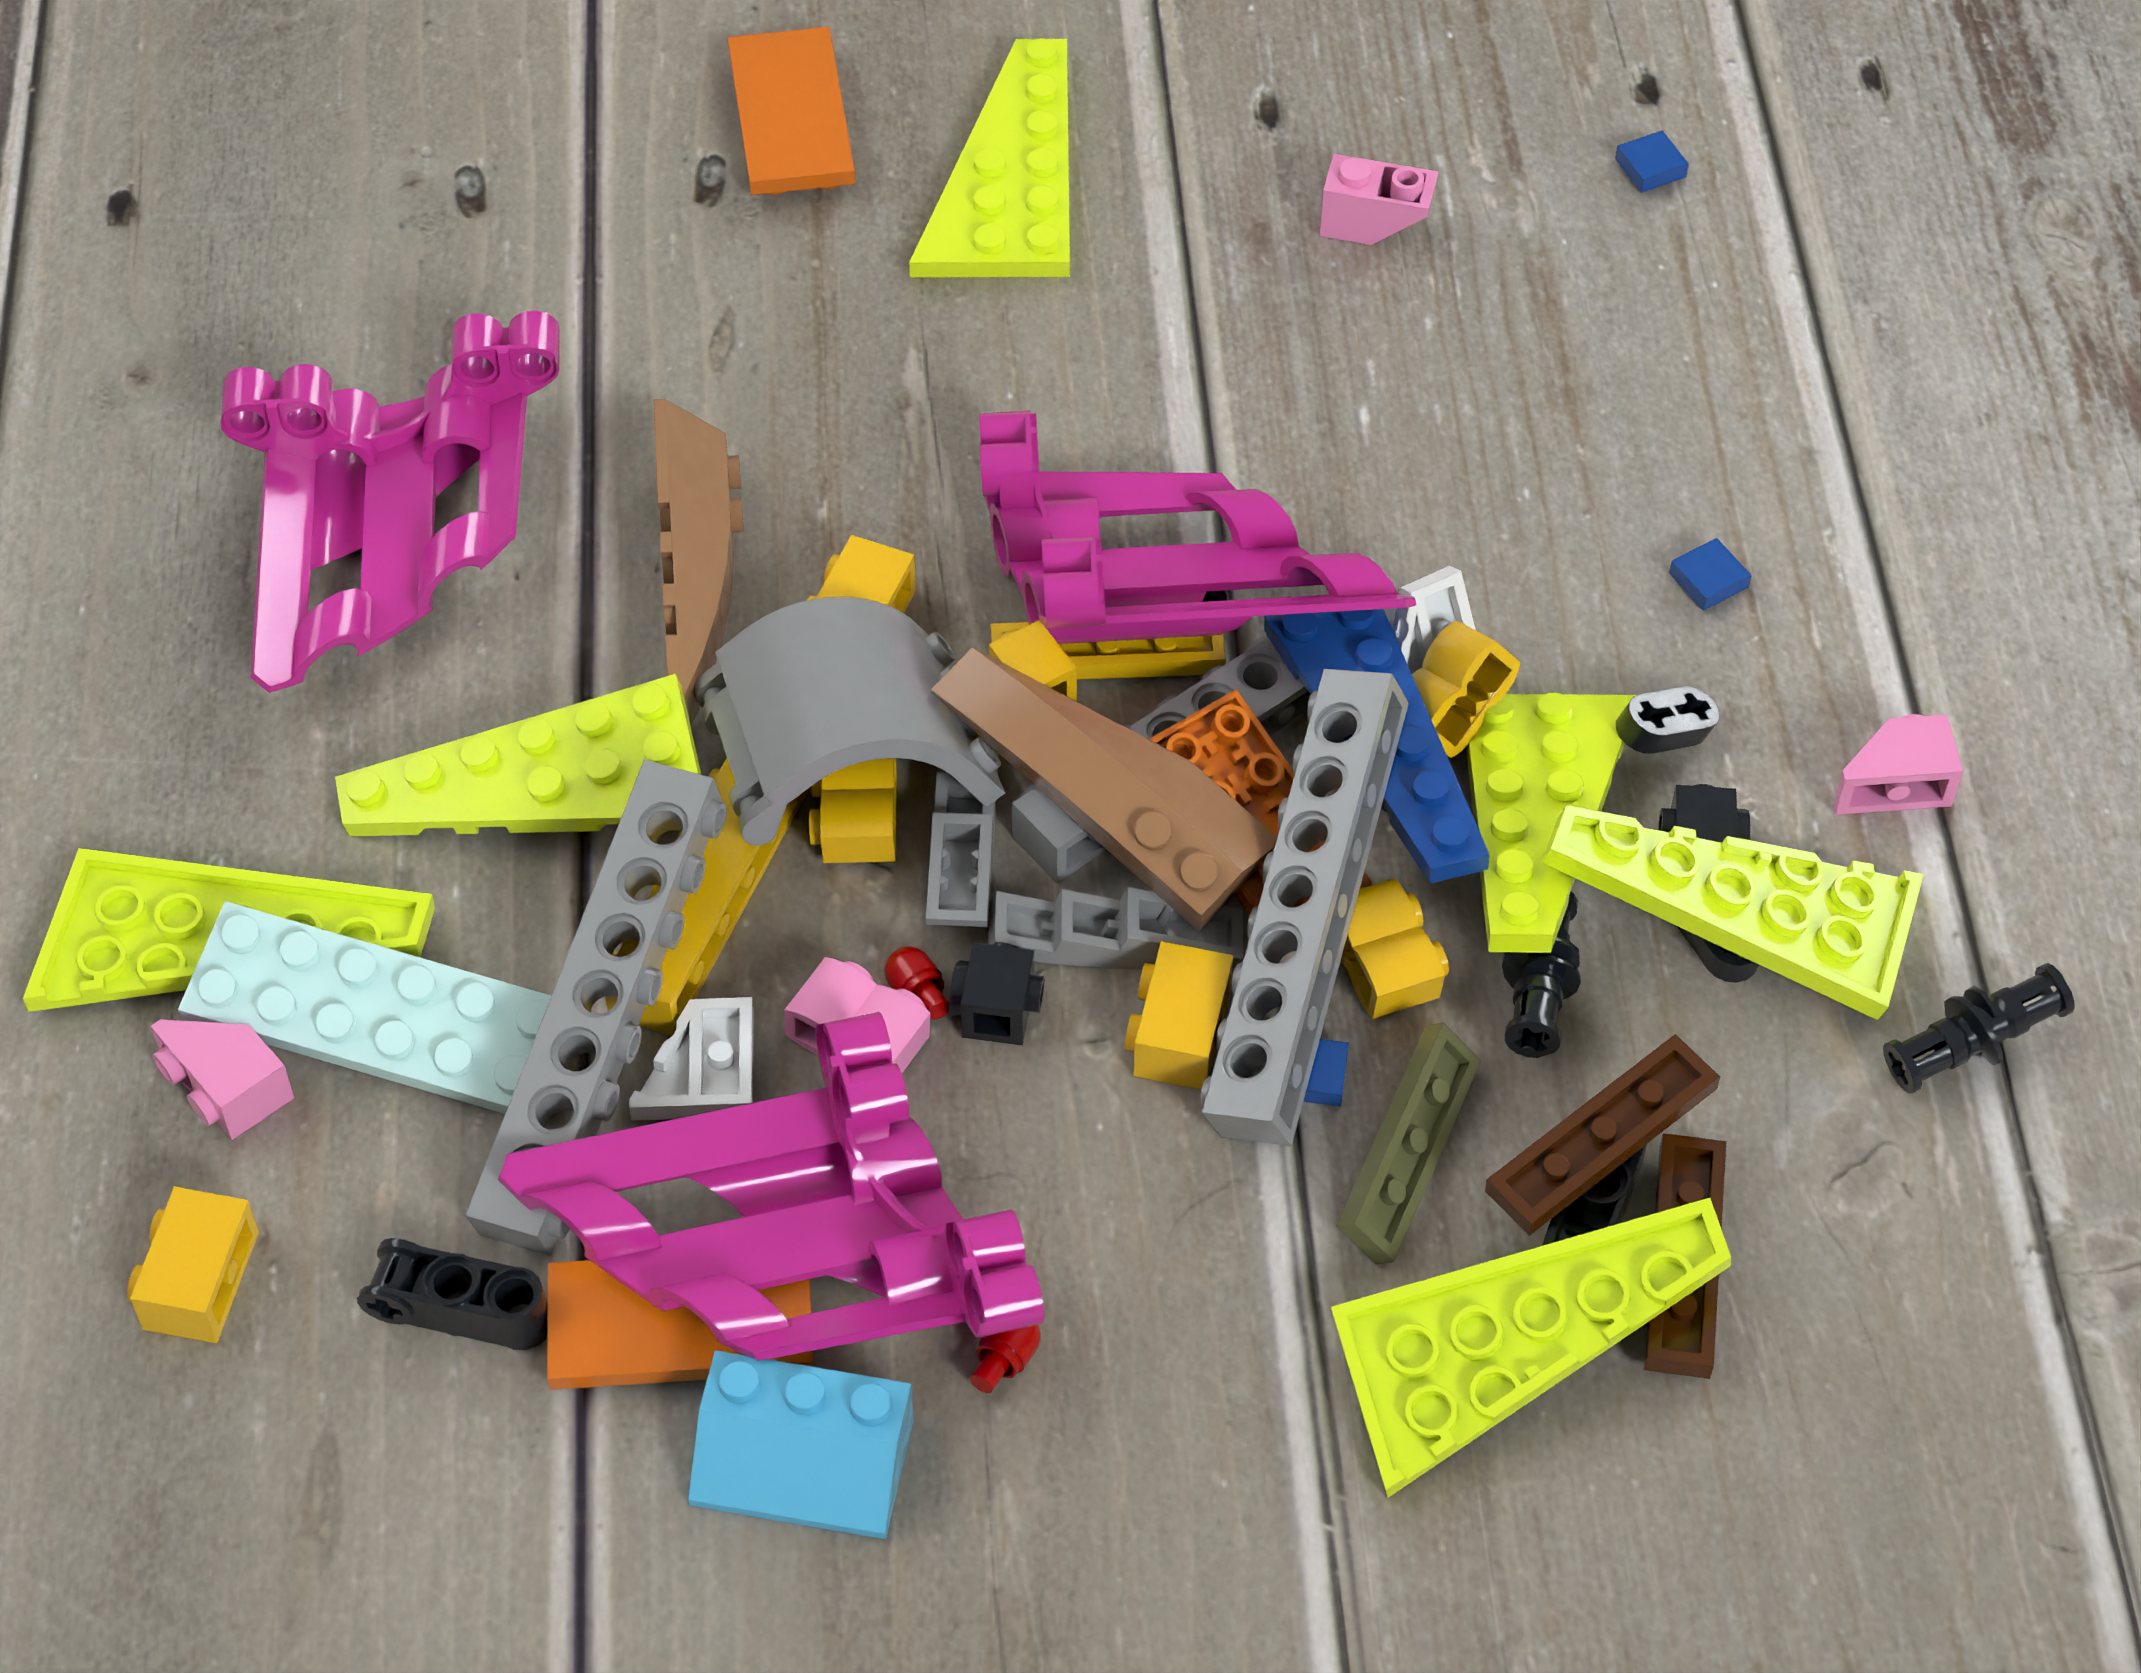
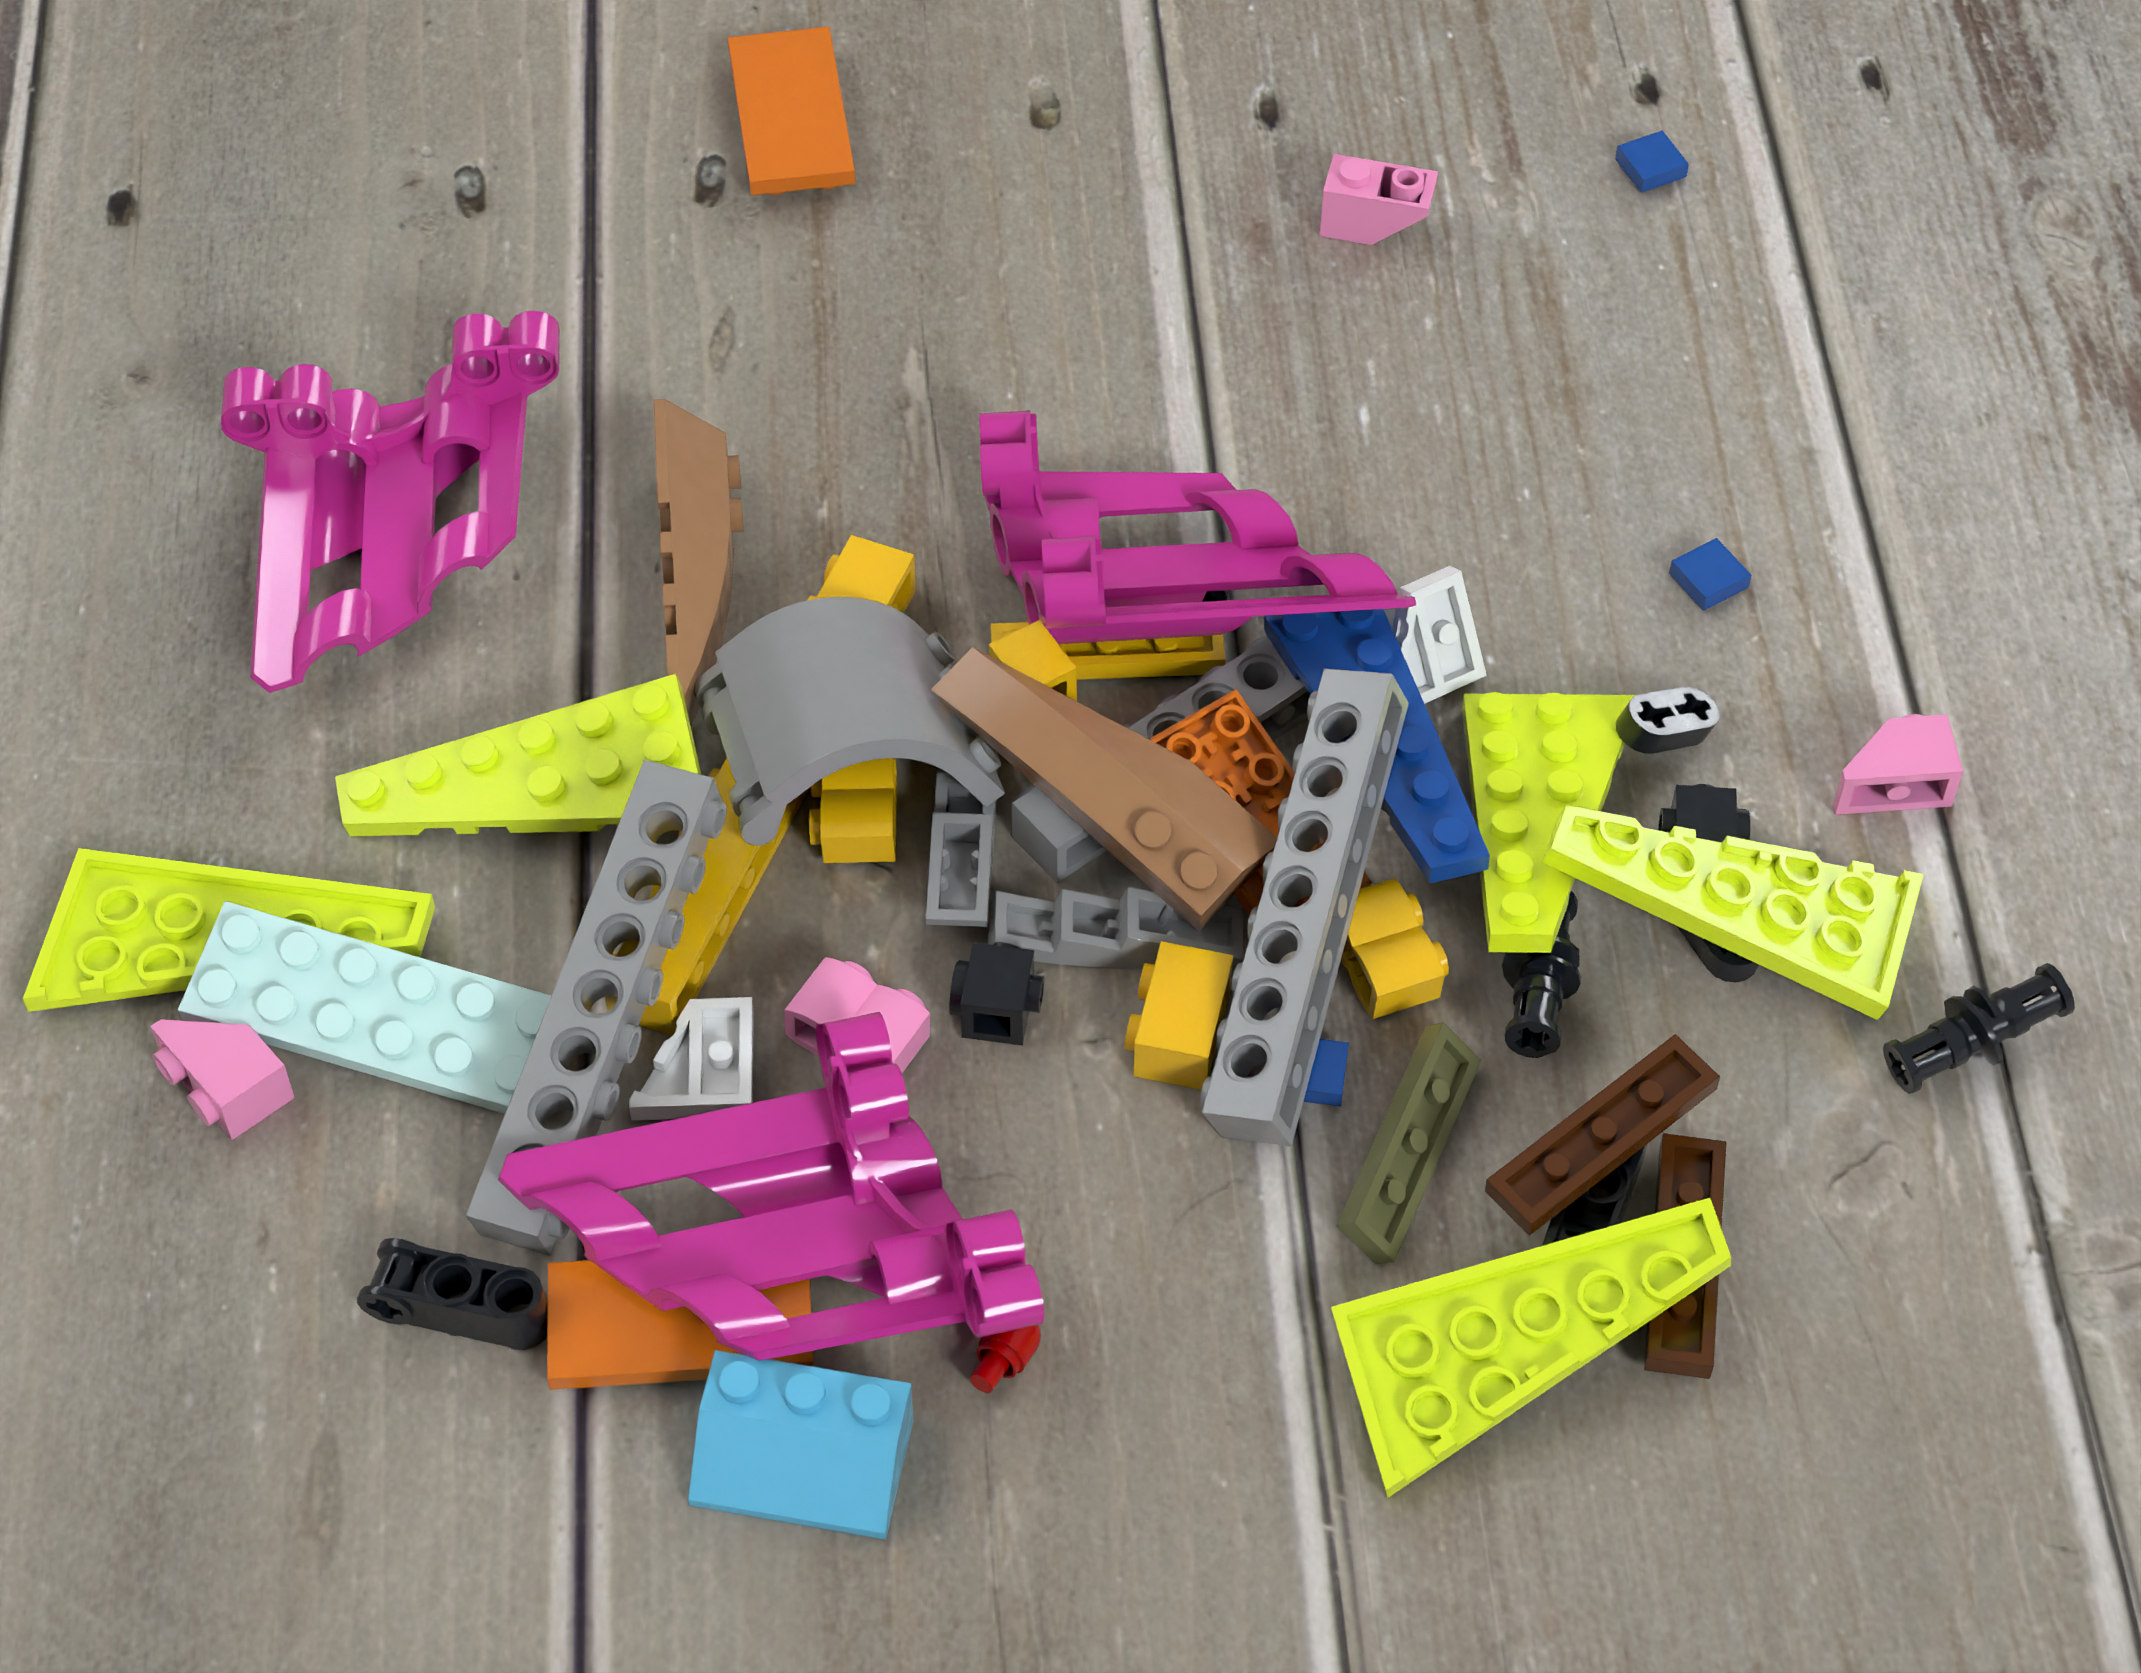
(193, 1264): yellow brick -> none
(915, 971): red cylinder -> none
(1011, 183): neon yellow wing -> none
(1461, 680): yellow brick -> none

